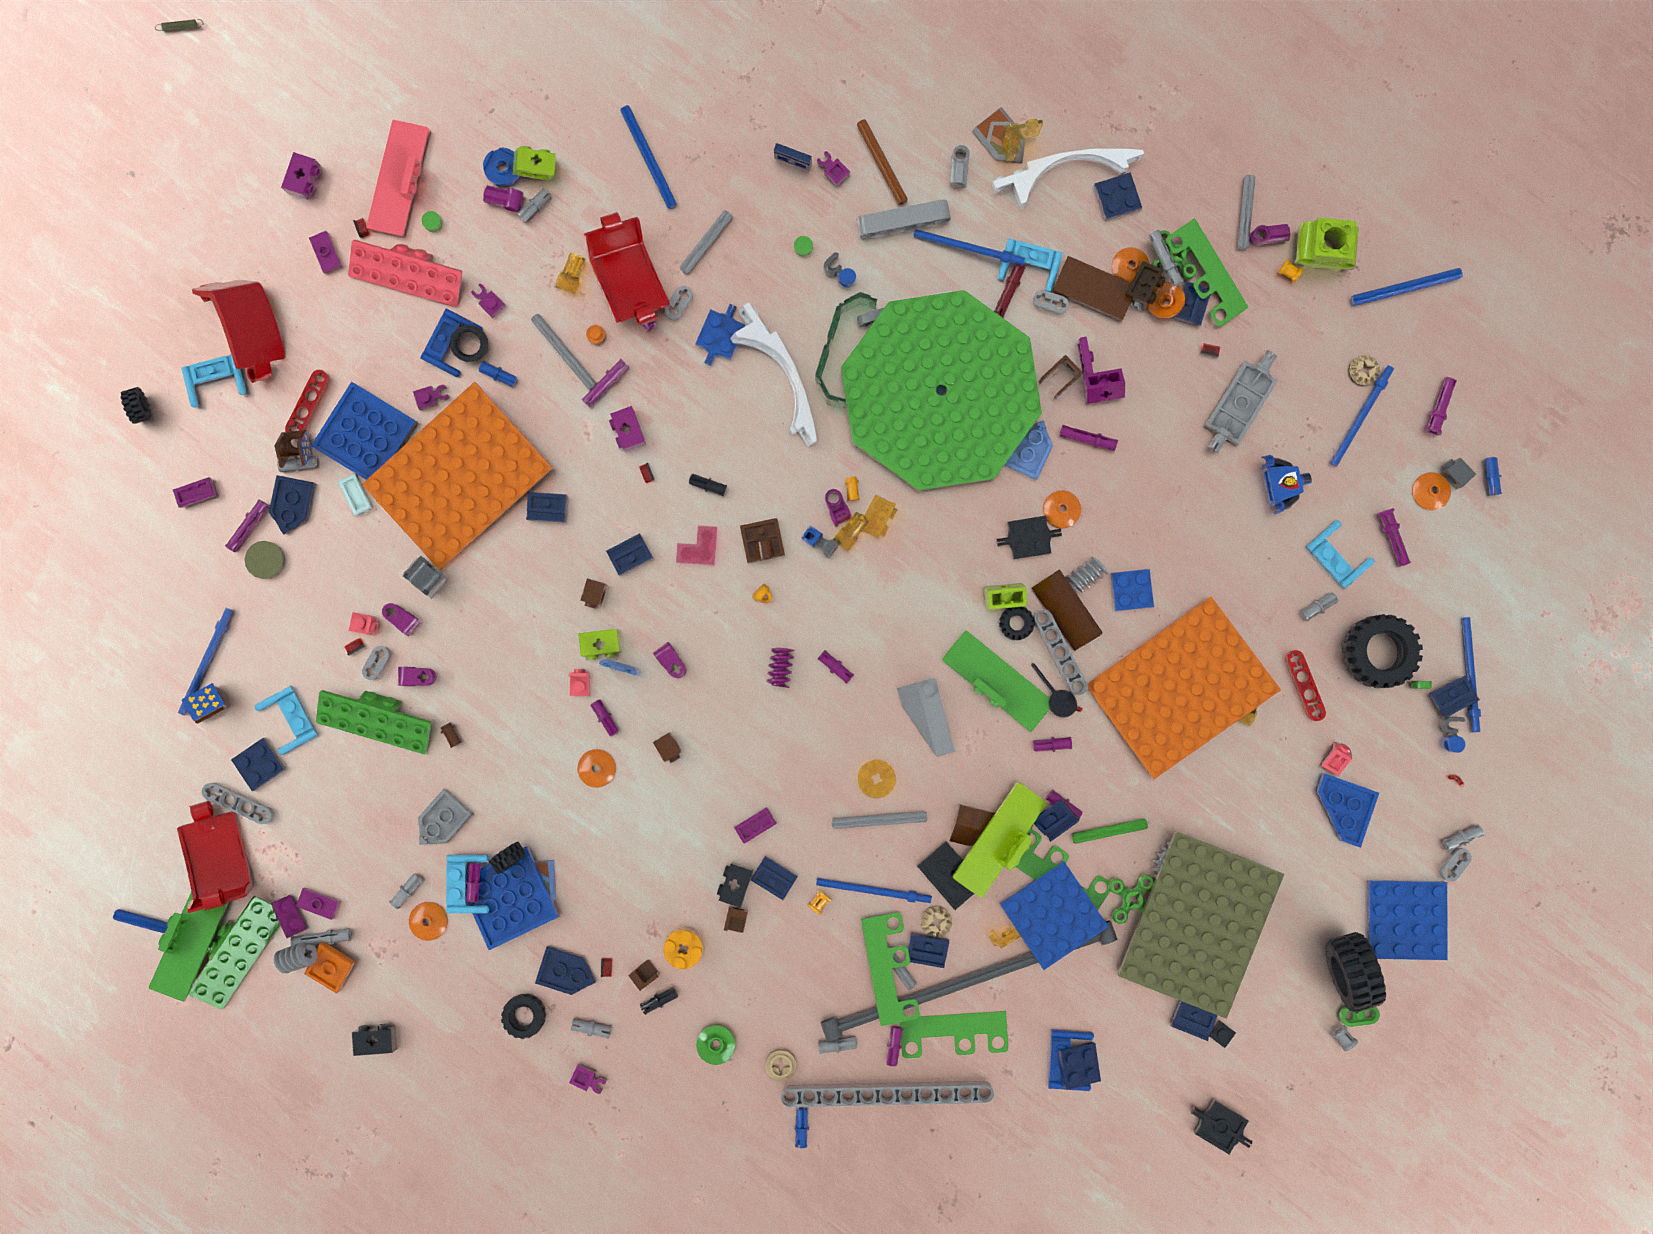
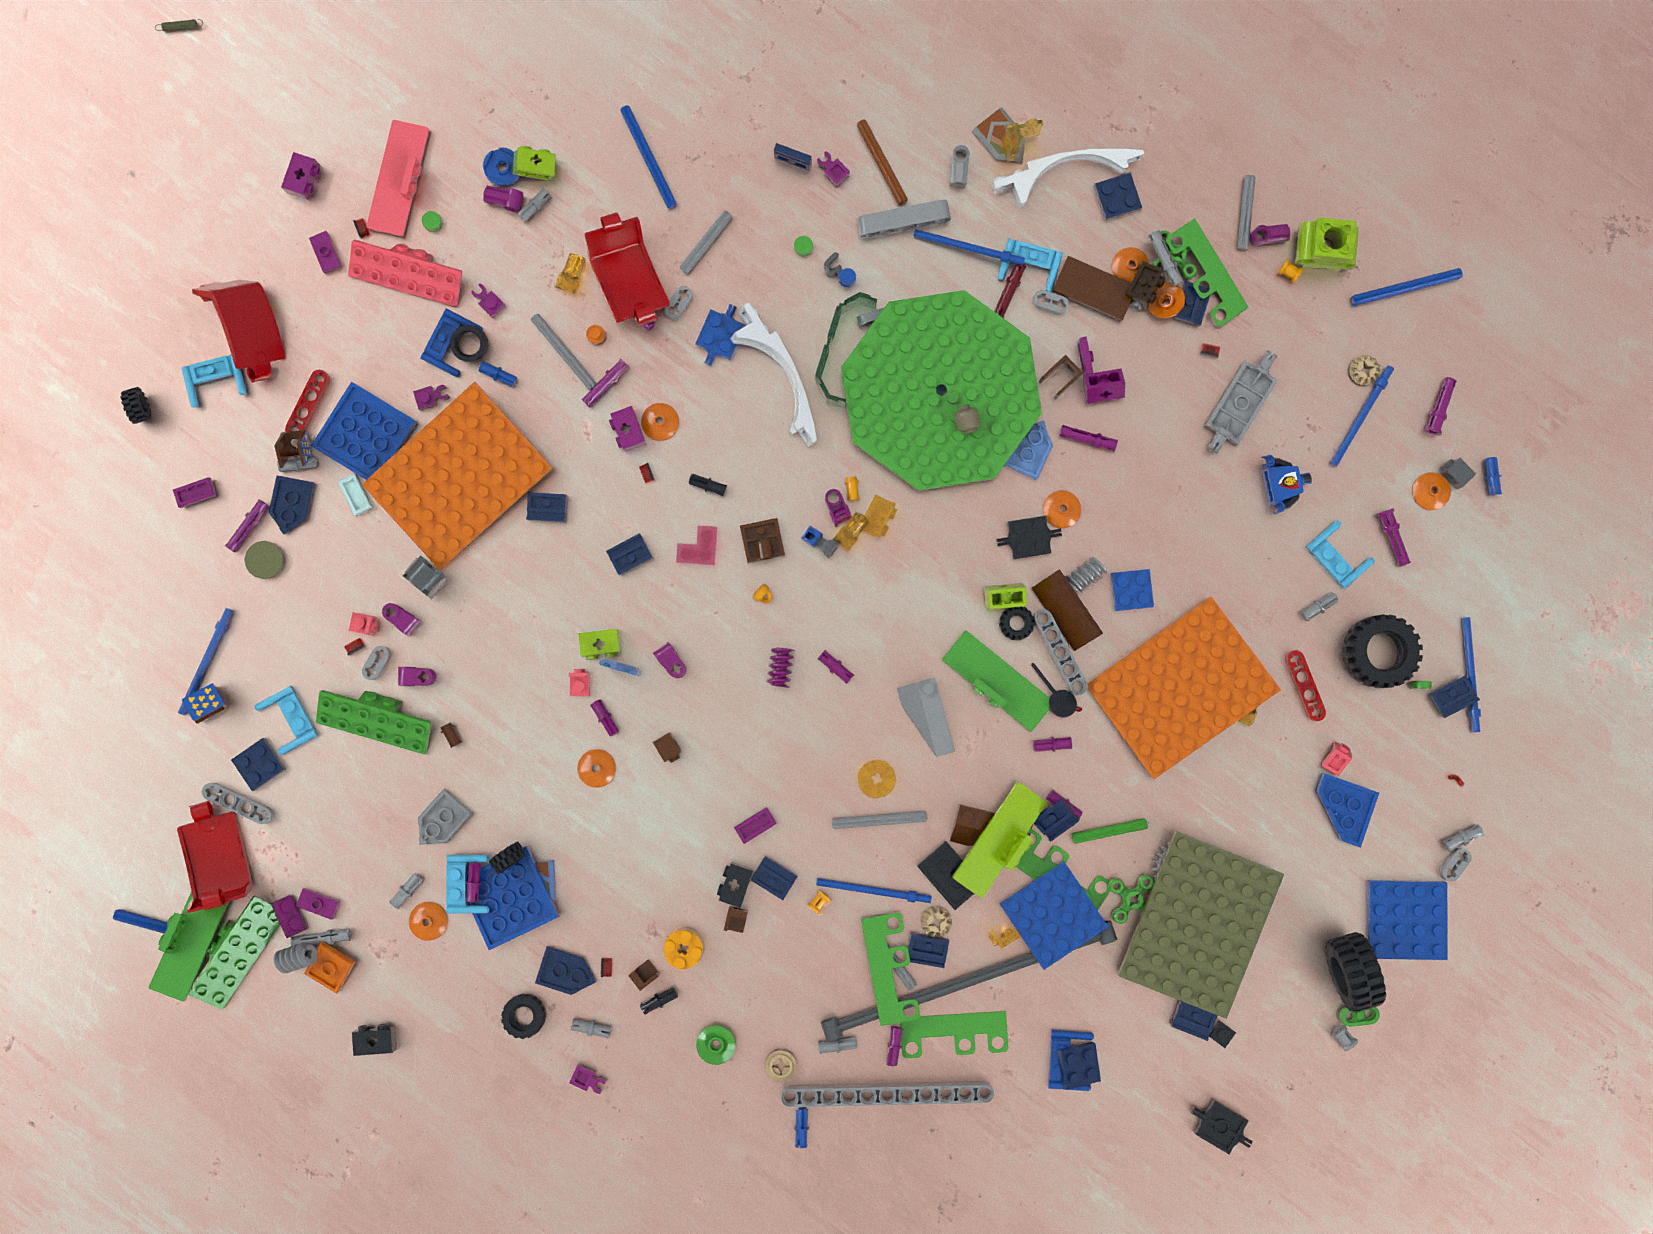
(593, 593): reddish brown brick -> none
(660, 431): none -> orange dish
(967, 419): none -> dark tan head
(1452, 741): leg -> none

